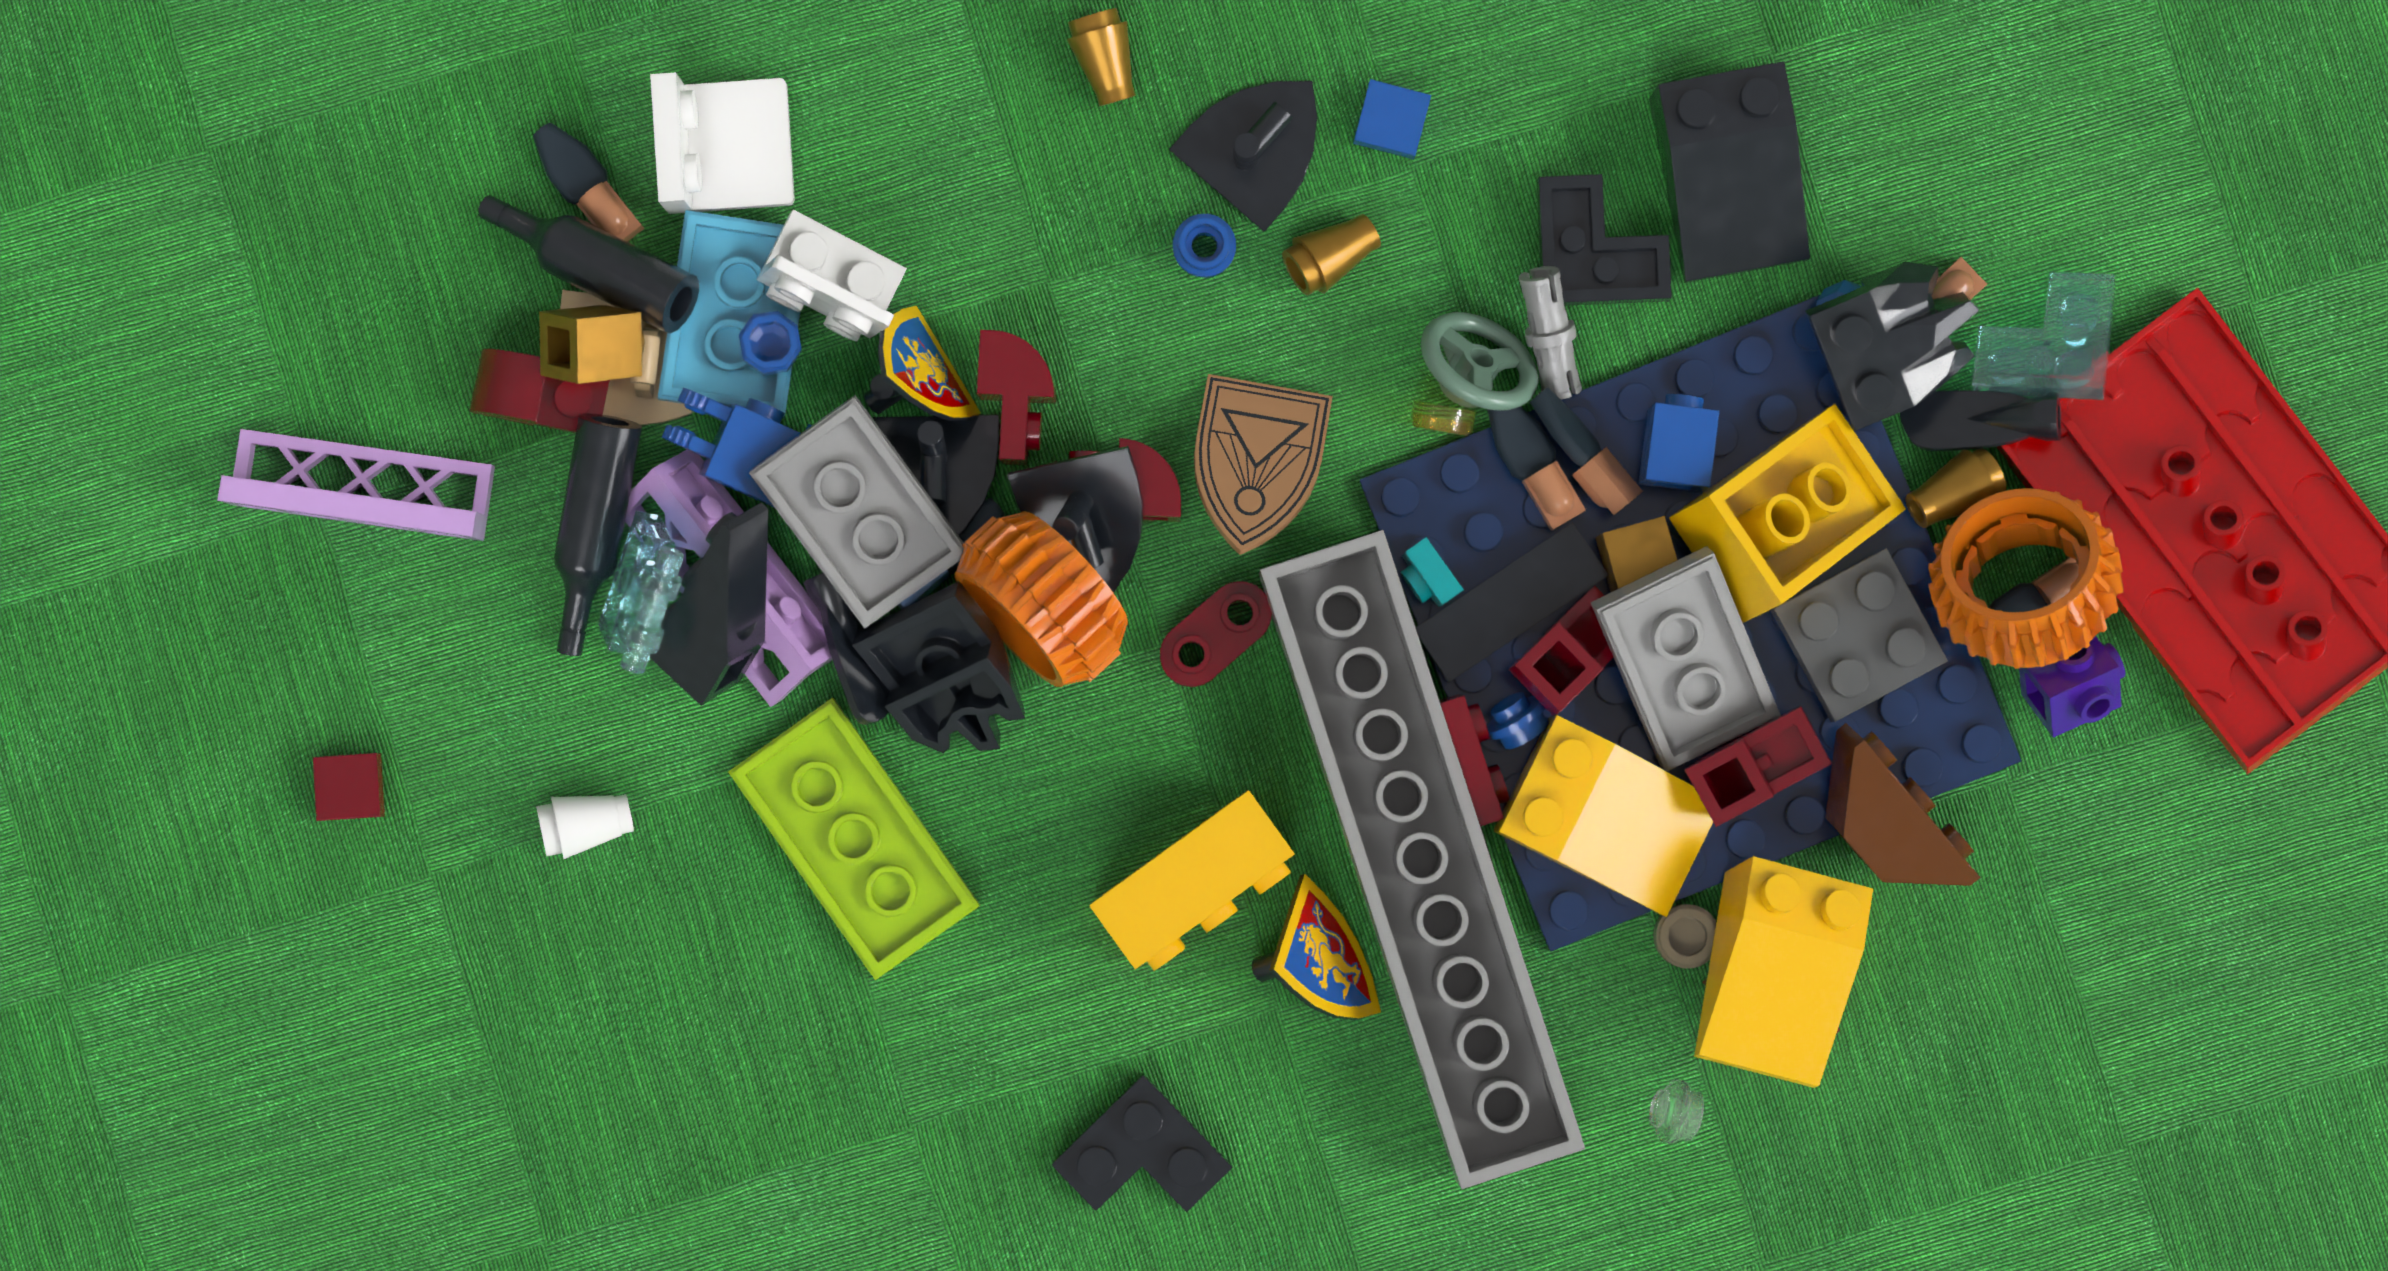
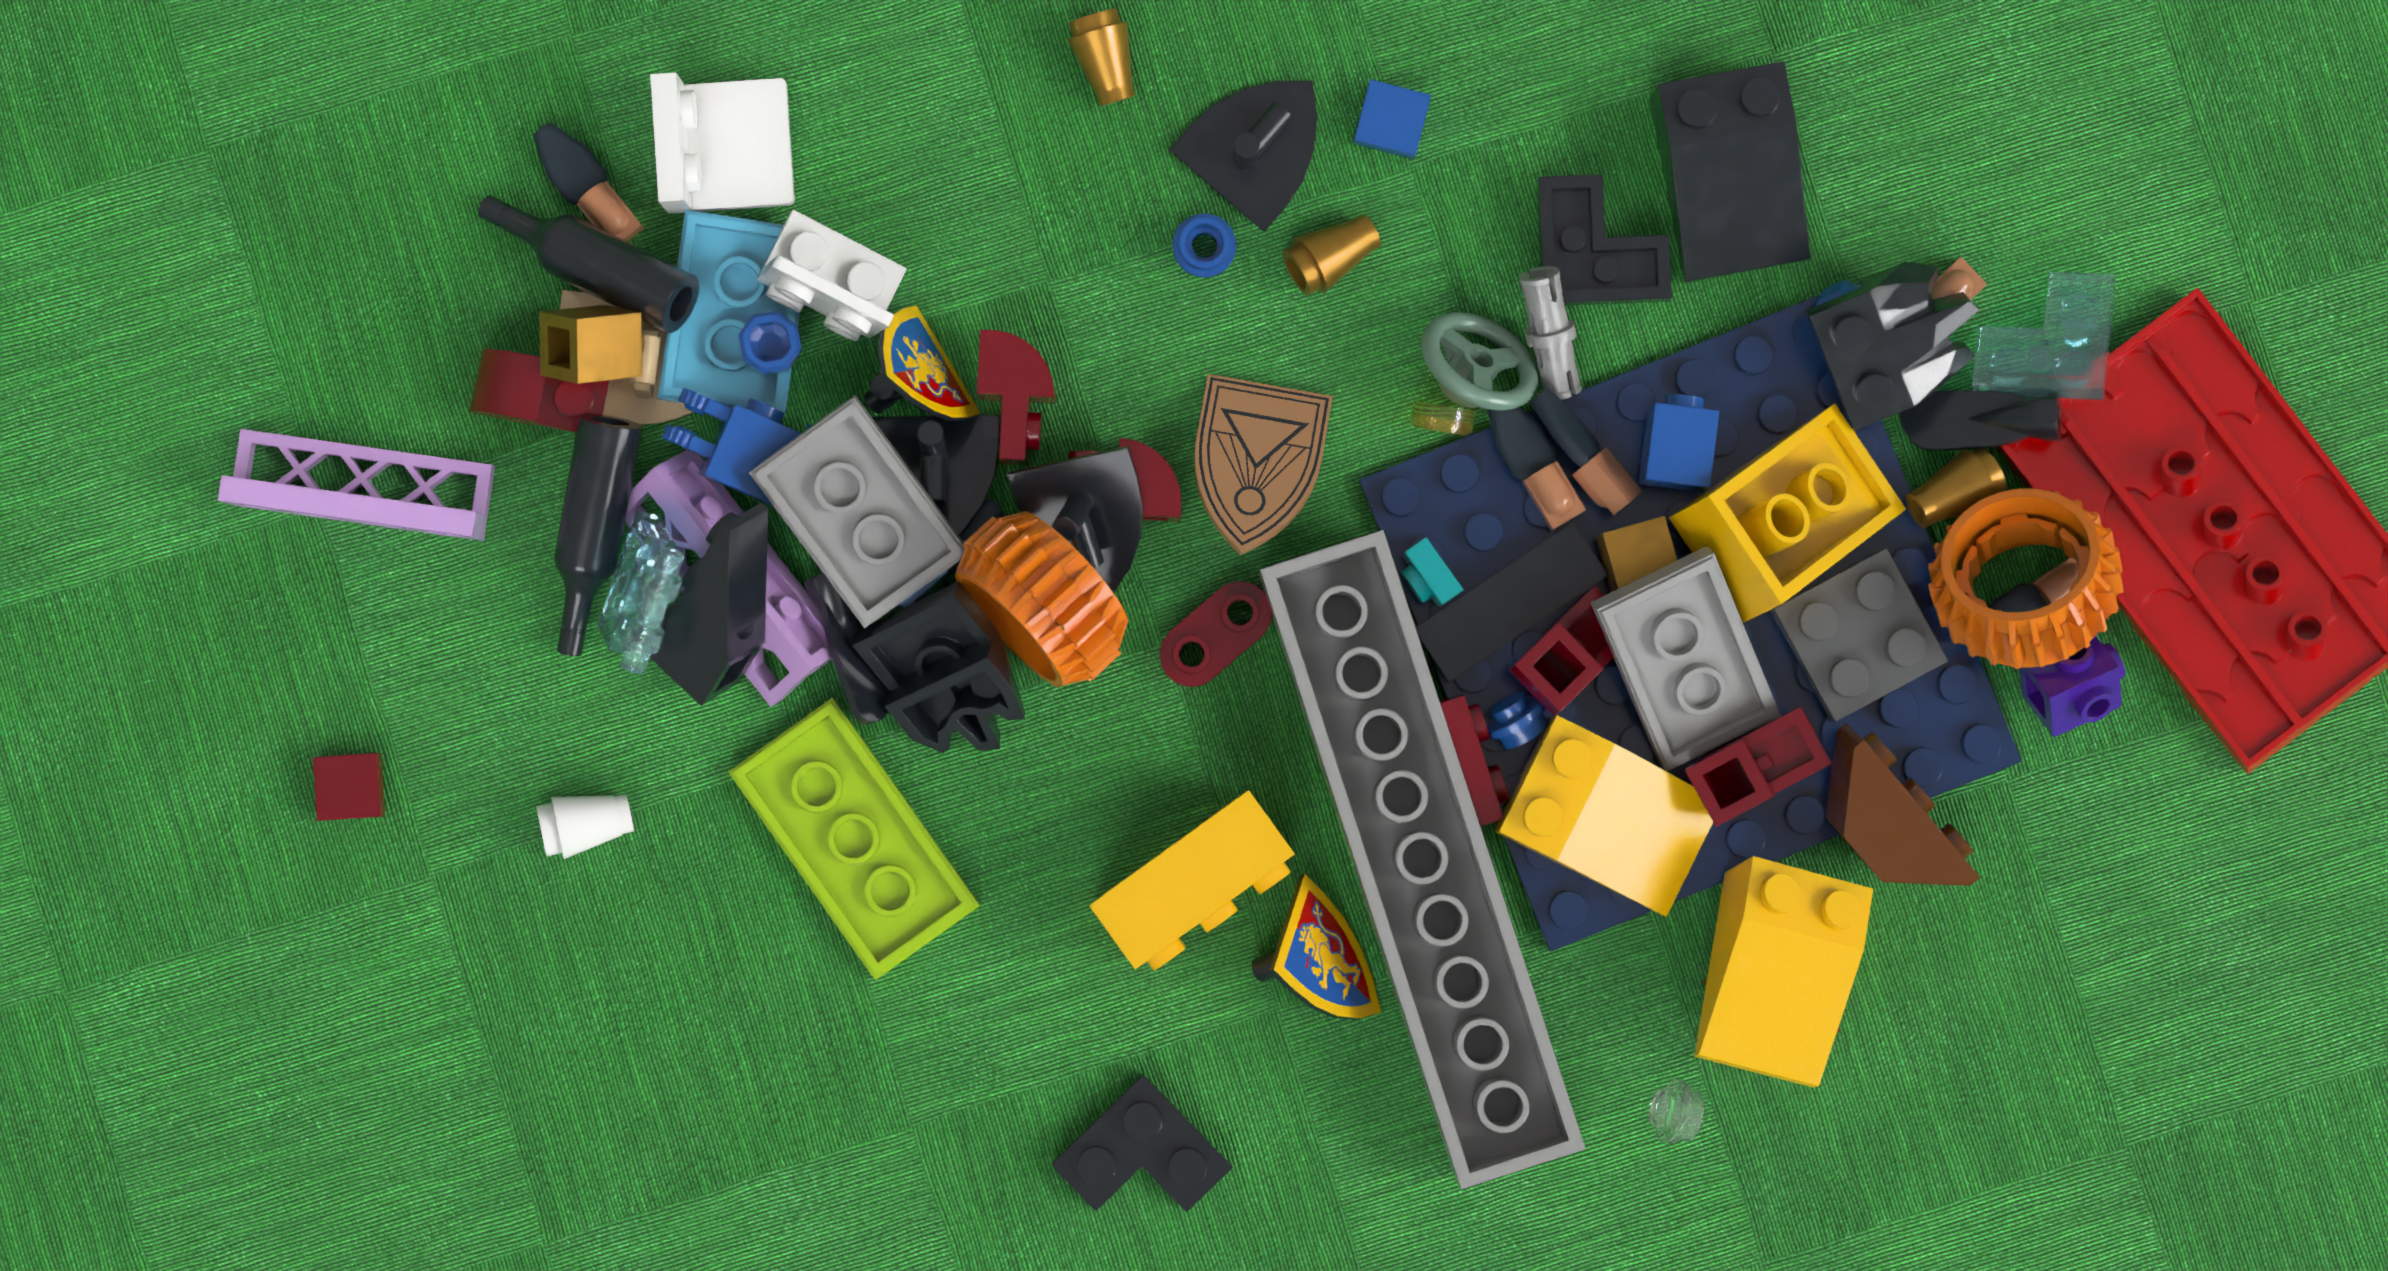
(1685, 936): dark tan tile -> none

